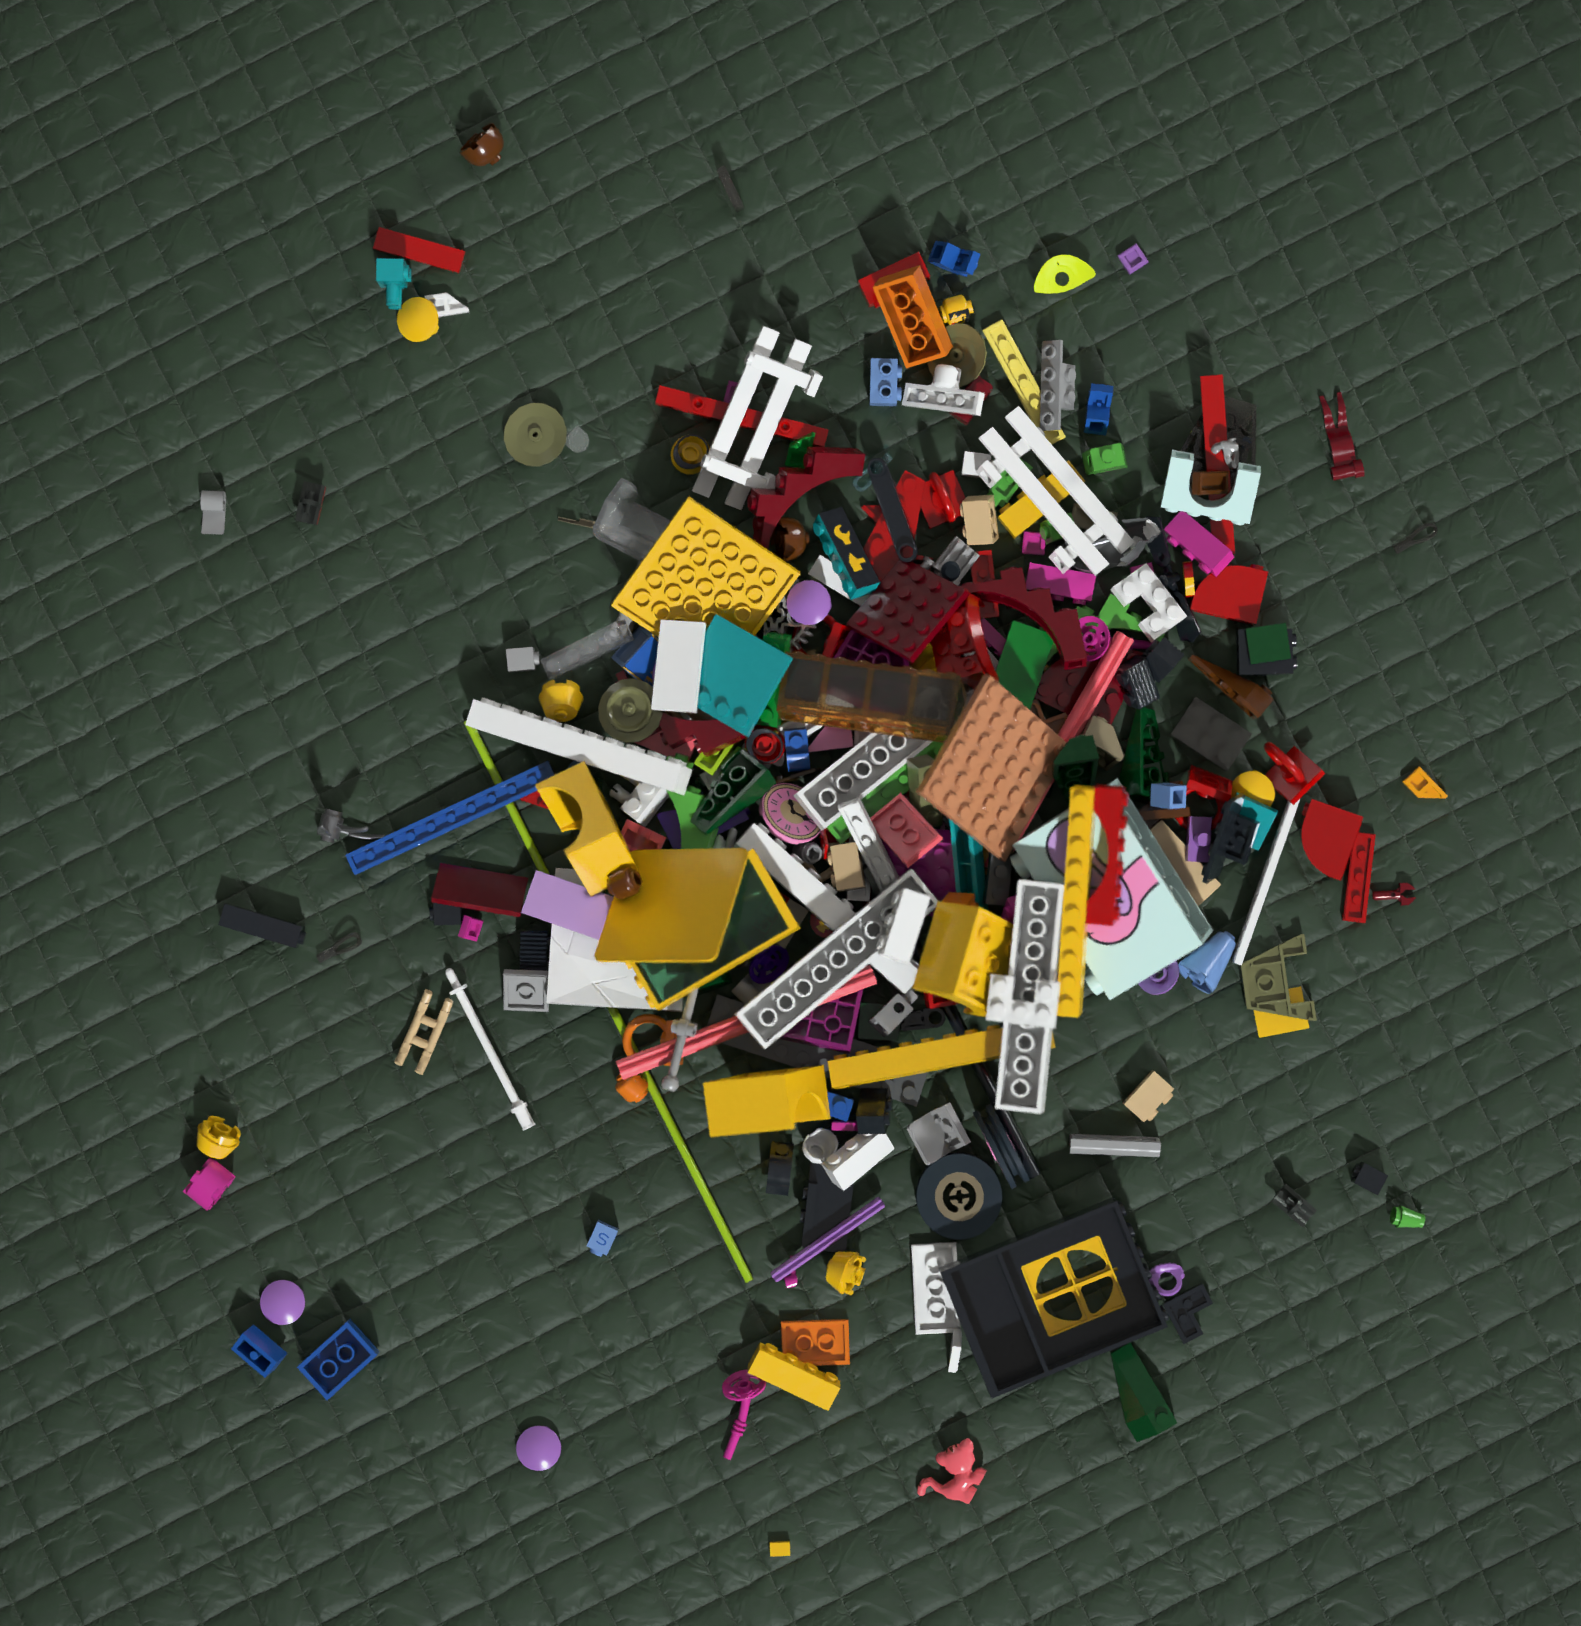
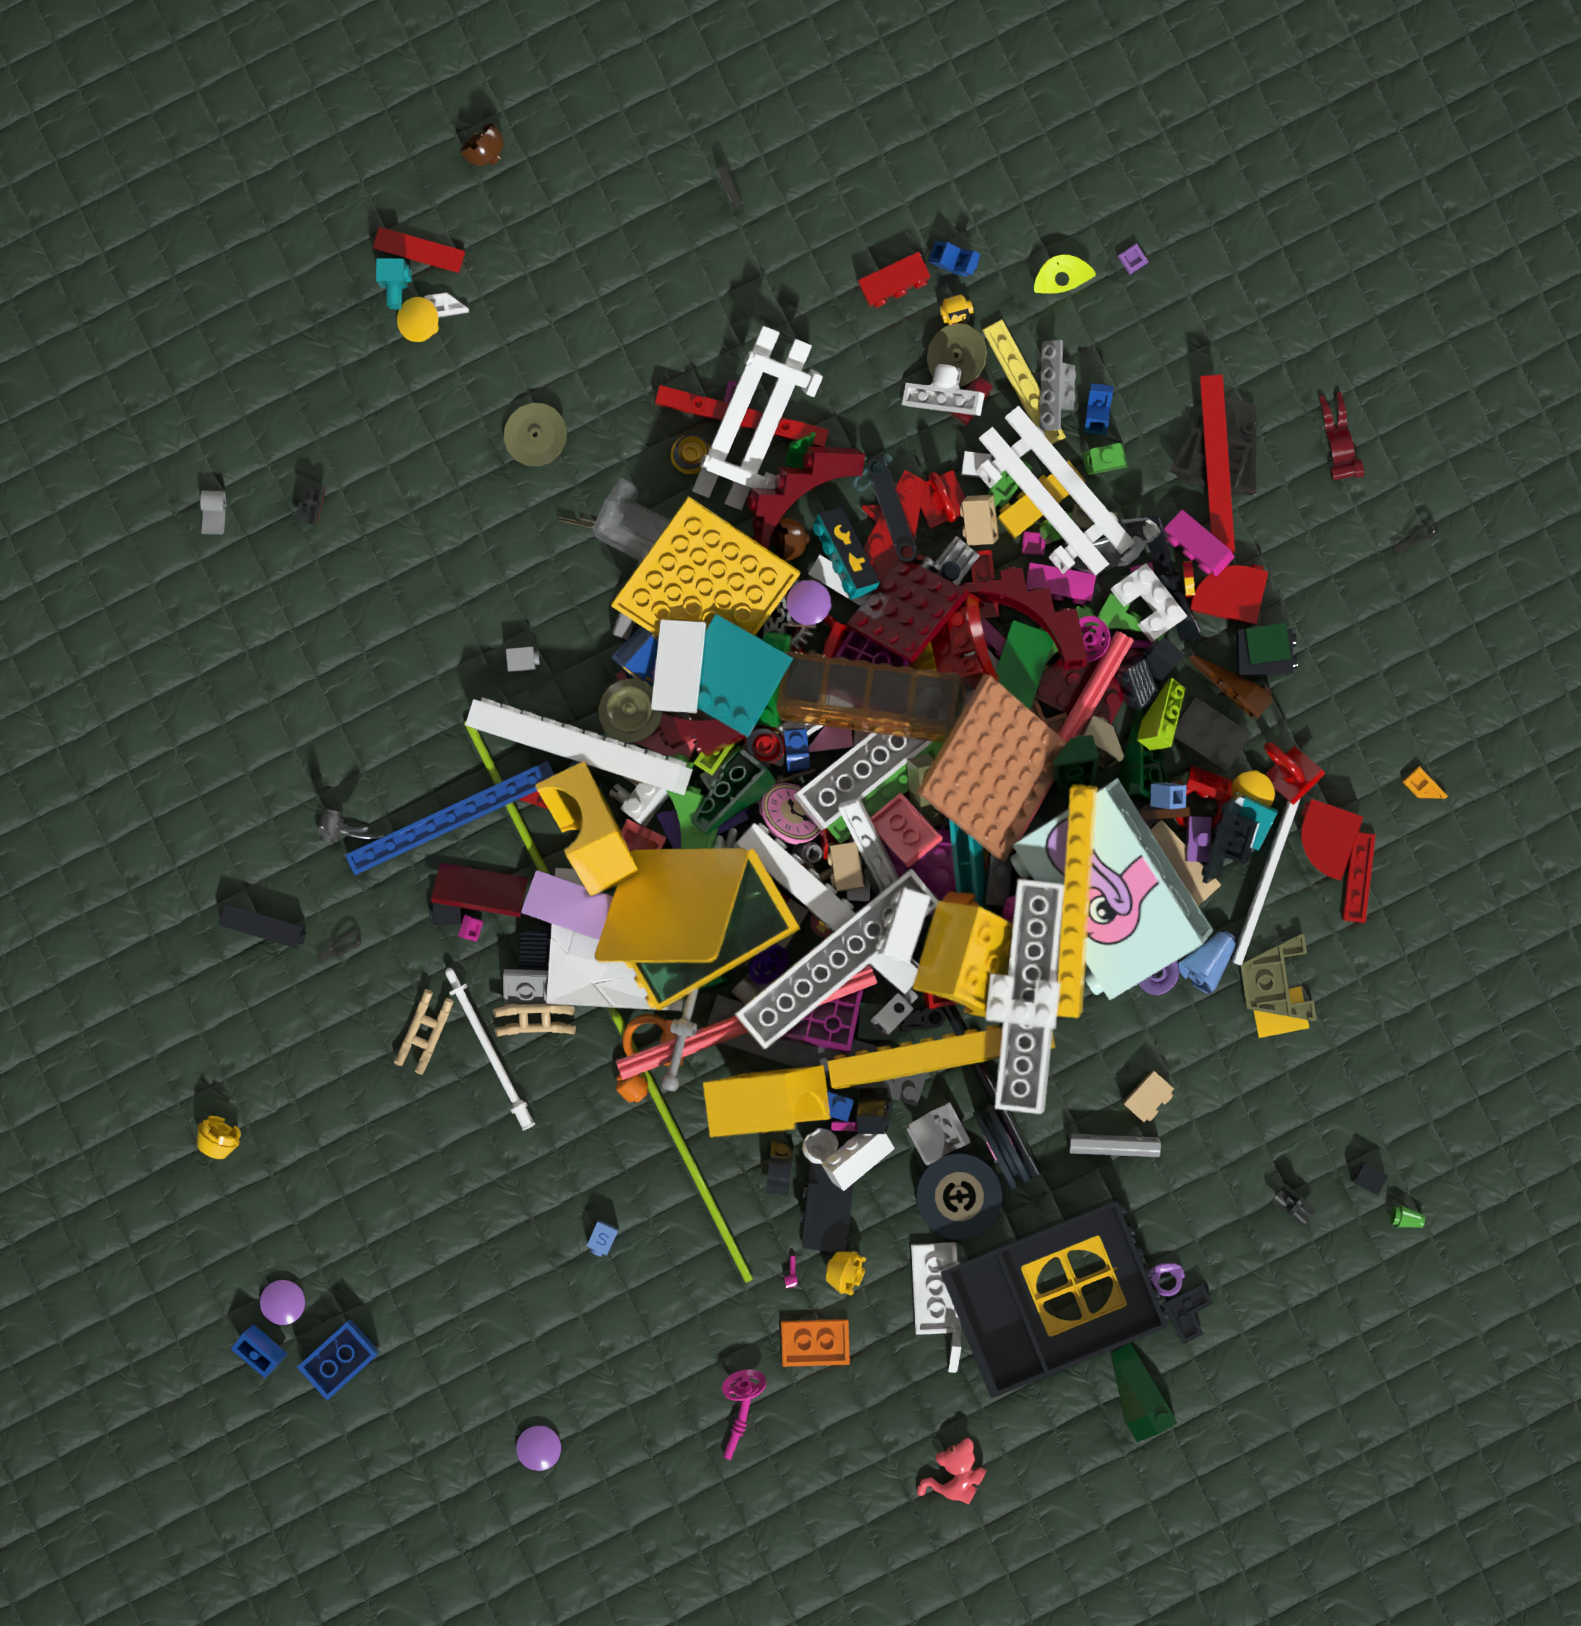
(209, 1184): dark pink brick -> none
(524, 1027): none -> tan piece
(561, 700): yellow cone -> none
(577, 440): clear tile -> none
(587, 649): clear brick -> none
(624, 883): reddish brown head -> none
(780, 1548): yellow piece -> none
(794, 1376): yellow brick -> none
(827, 1239): medium lavender axle -> none
(884, 382): medium blue brick -> none
(912, 316): orange brick -> none
(1109, 807): red arch -> none
(1161, 719): none -> lime slope
(1210, 482): reddish brown tile -> none
(1229, 448): light grey piece -> none
(1235, 506): light aqua arch -> none
(1395, 894): dark red bar -> none

